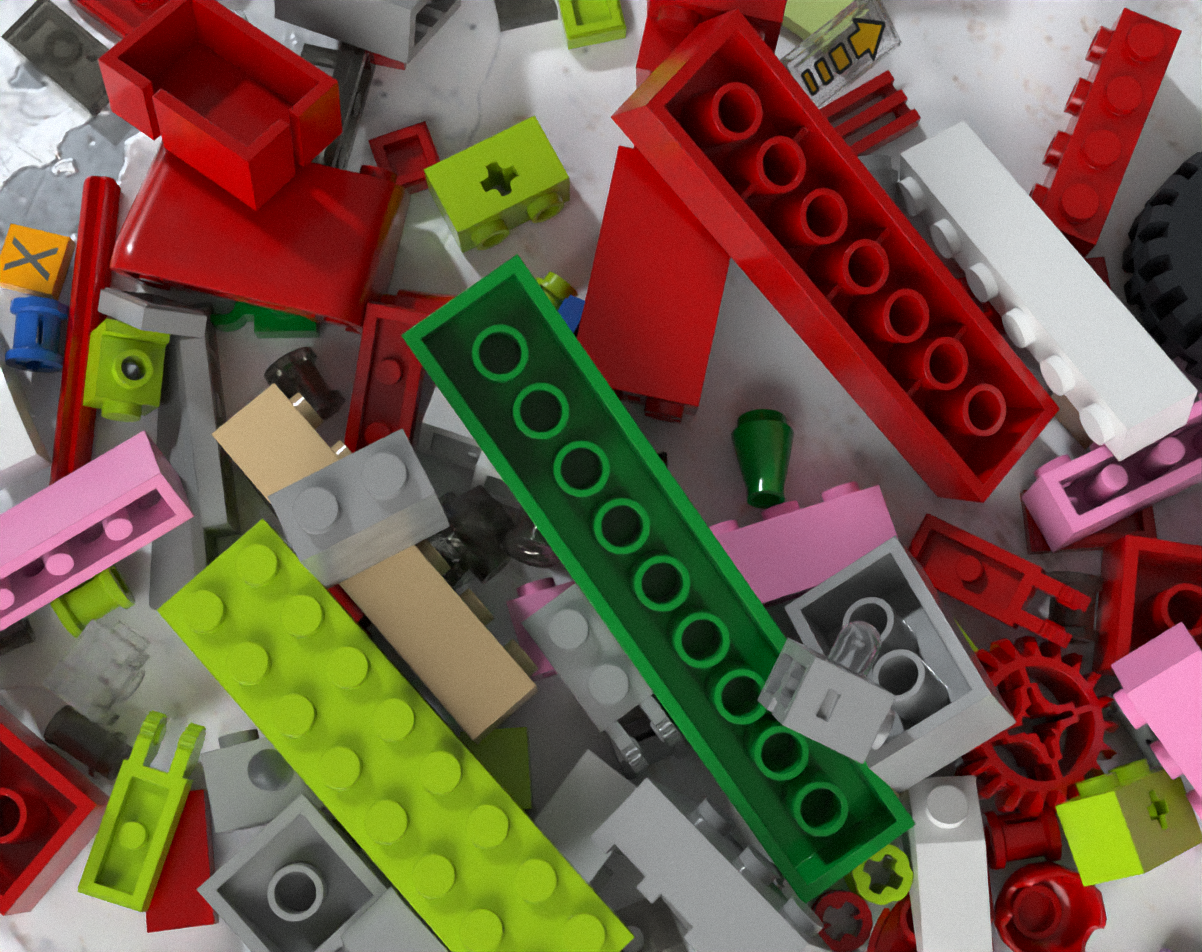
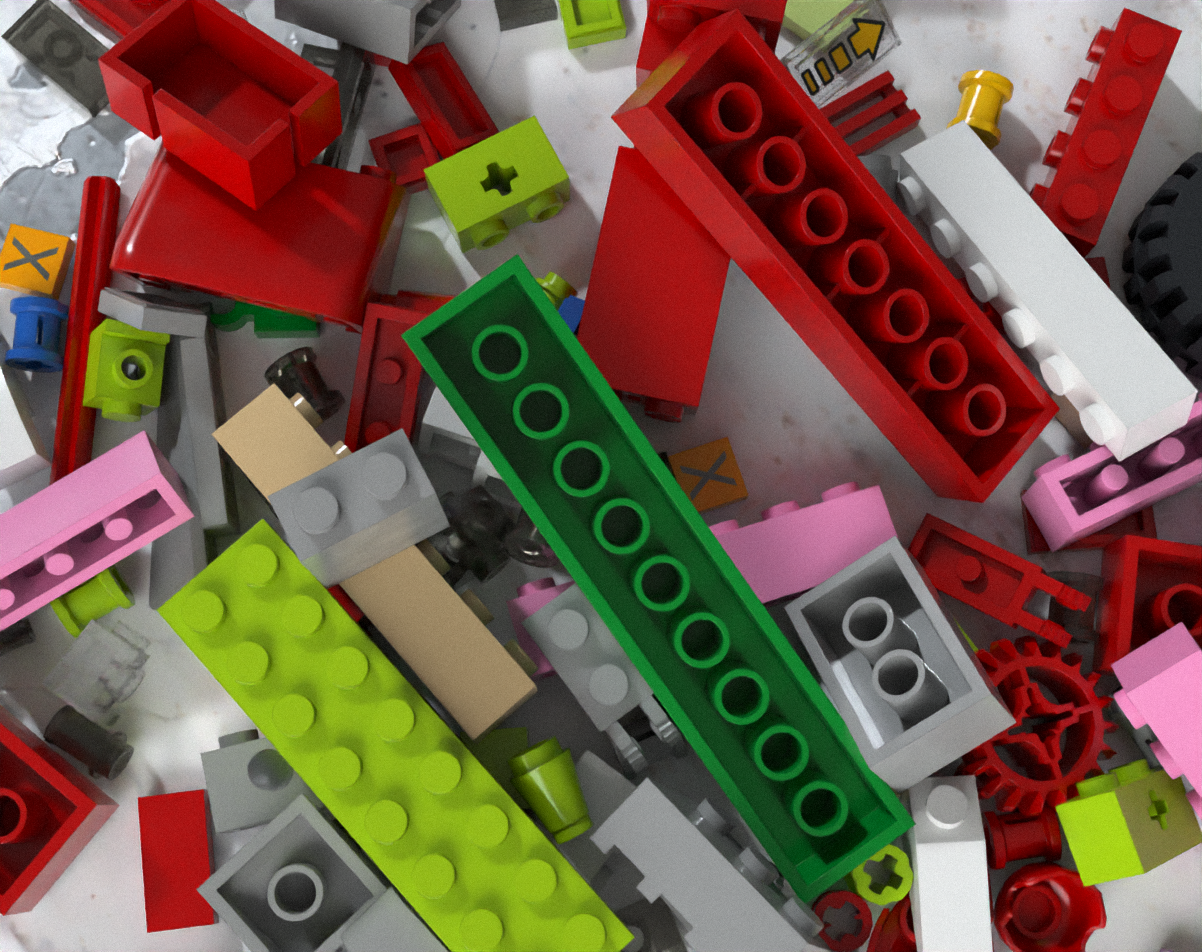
(141, 818): lime hinge -> none
(443, 100): none -> red tile
(551, 788): none -> lime cone
(709, 475): none -> light orange tile
(763, 454): green cone -> none
(832, 695): light grey piece -> none
(982, 103): none -> yellow bush

